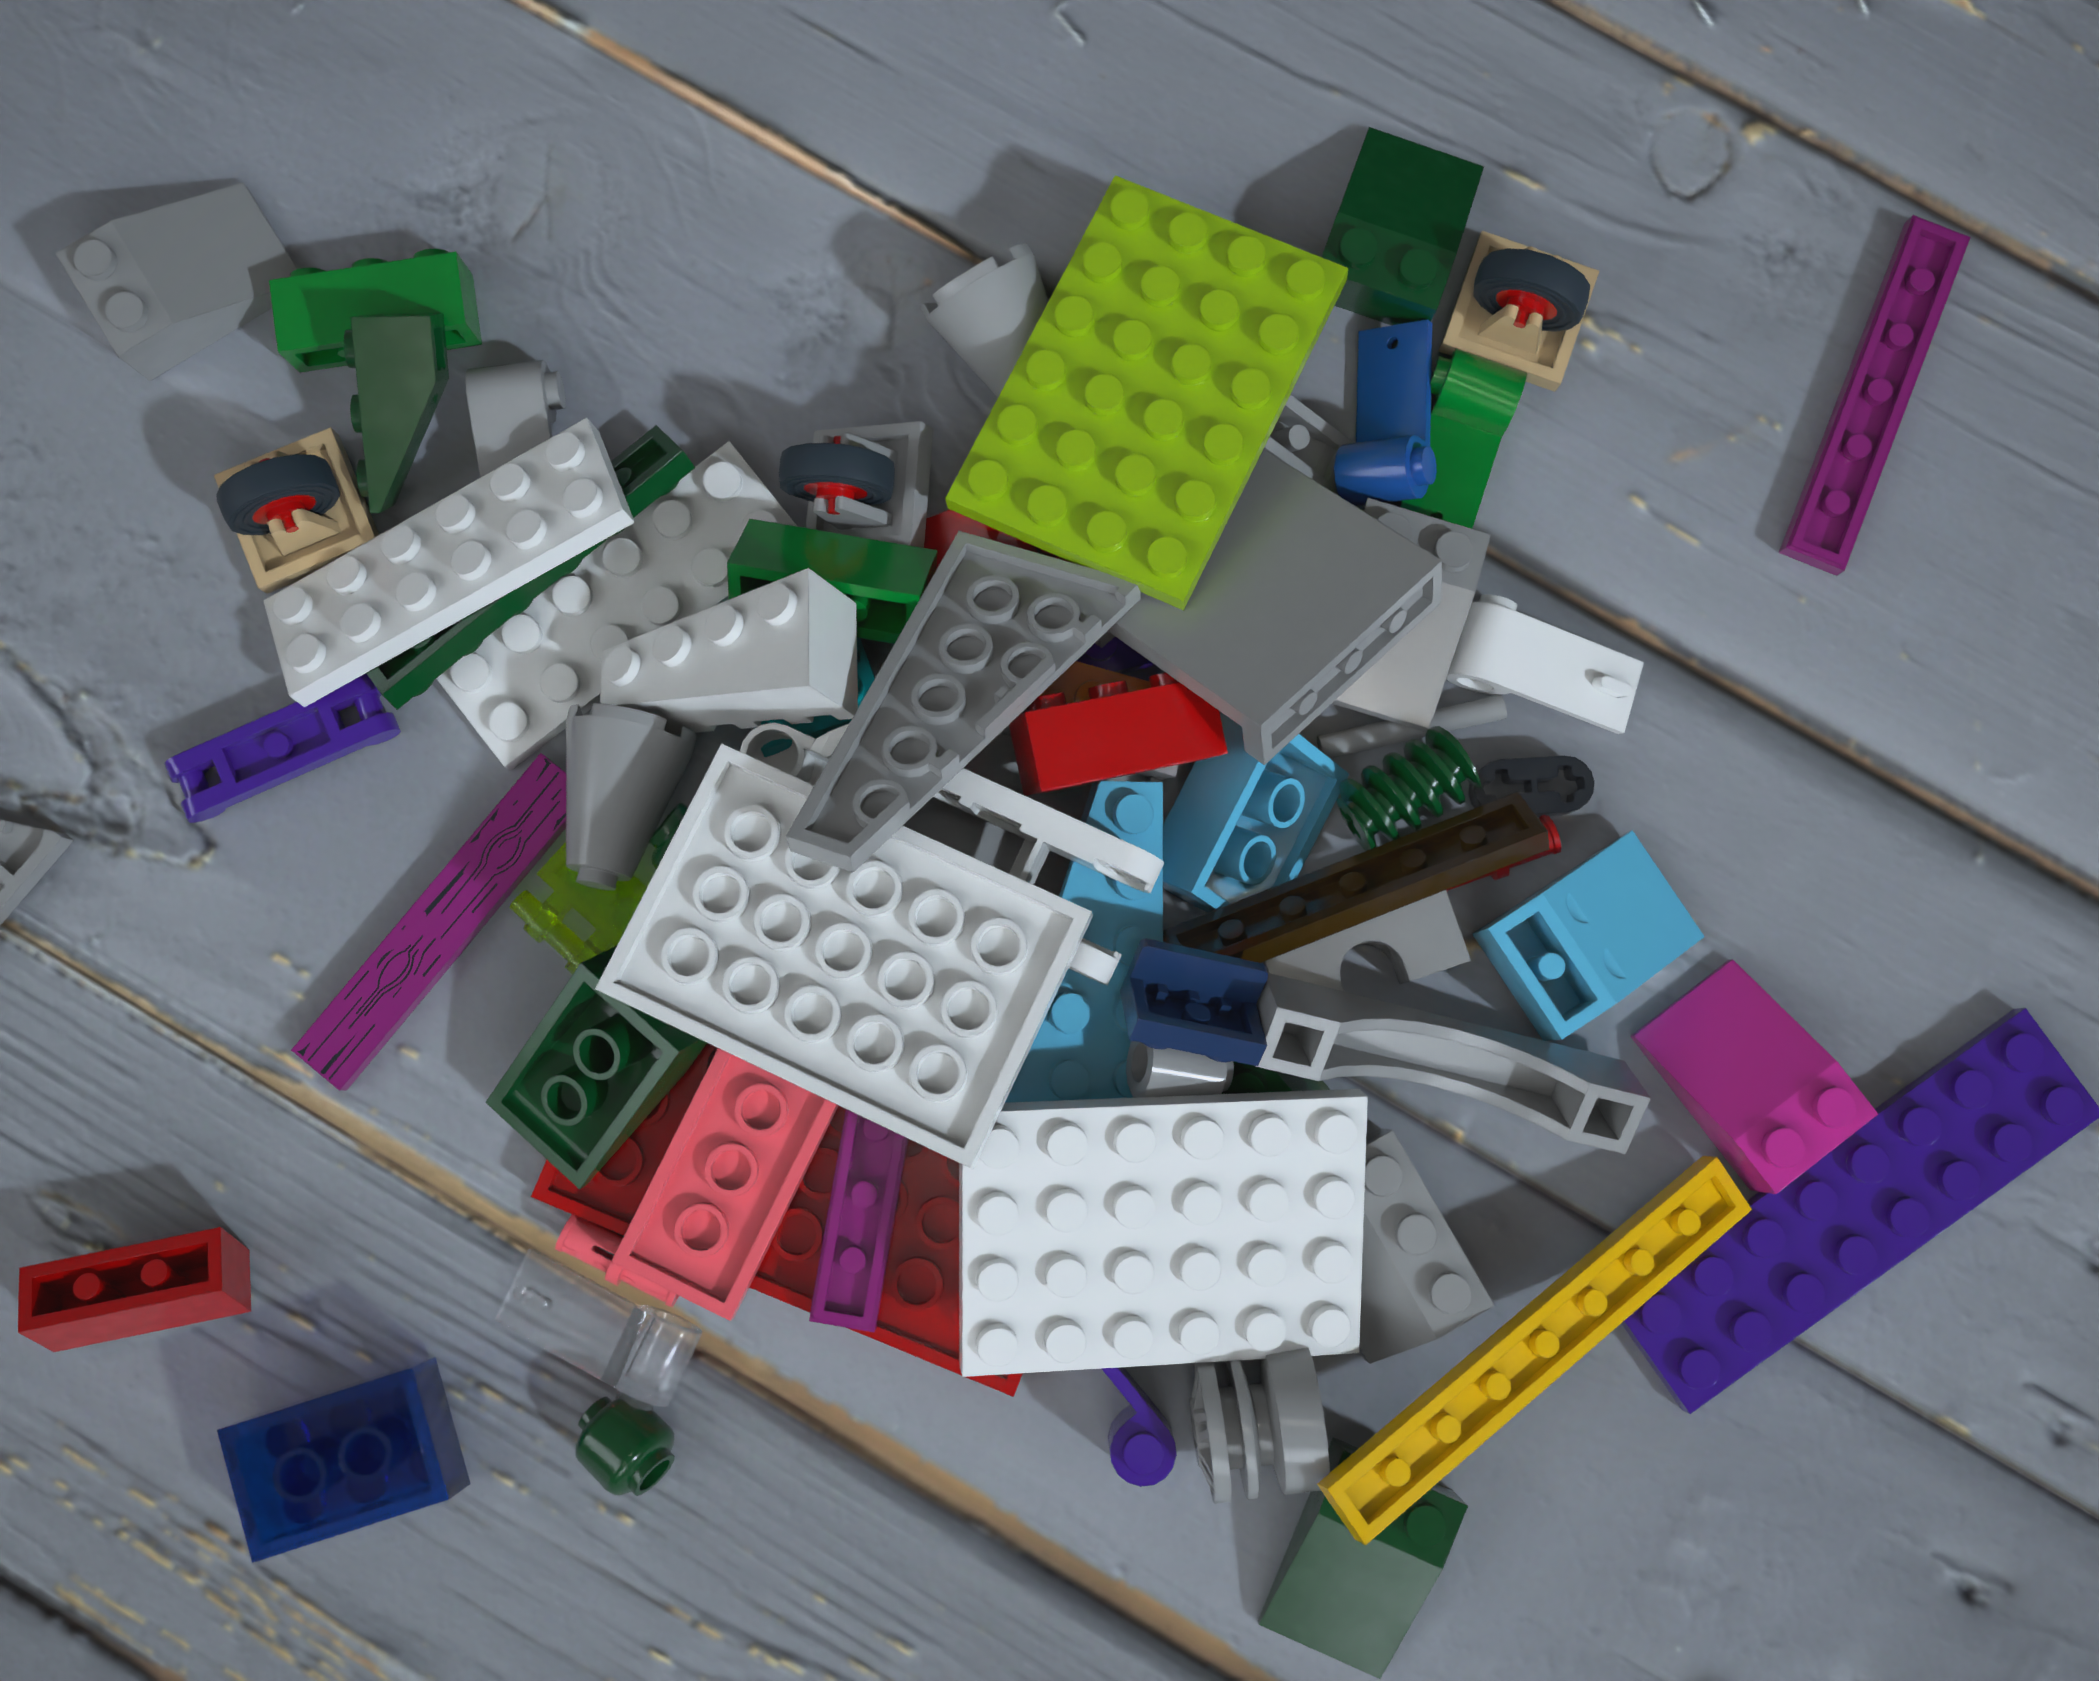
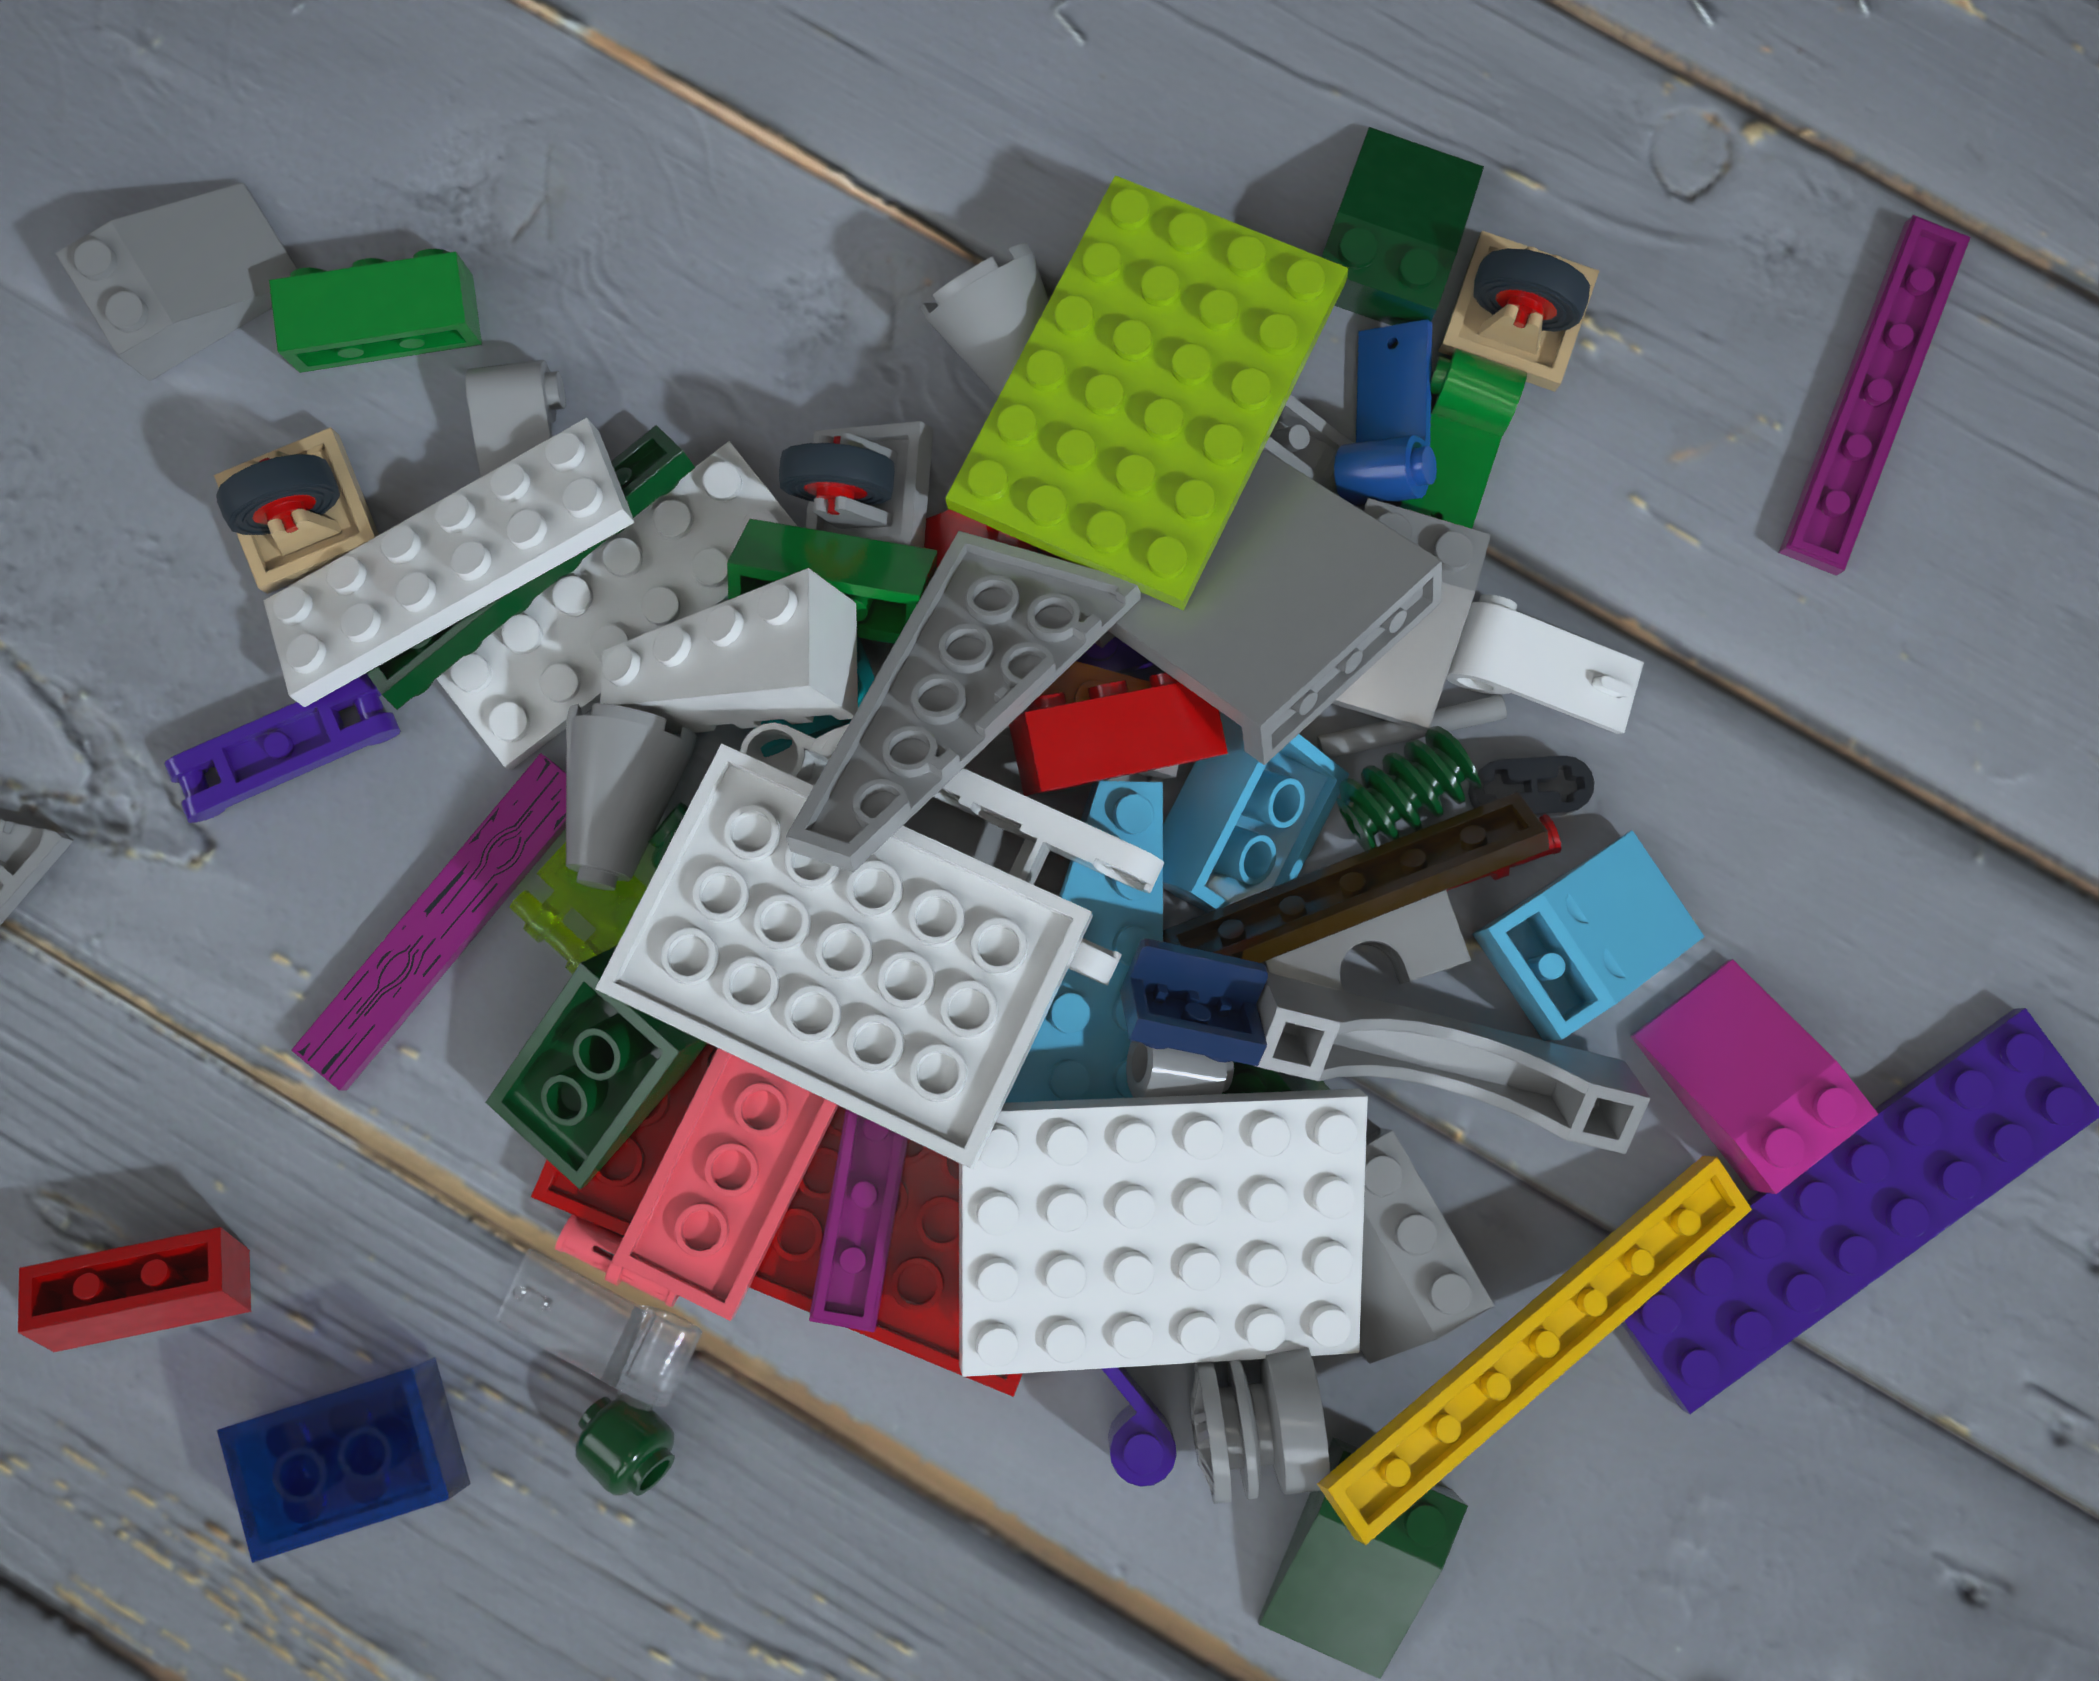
(399, 385): dark green slope -> none

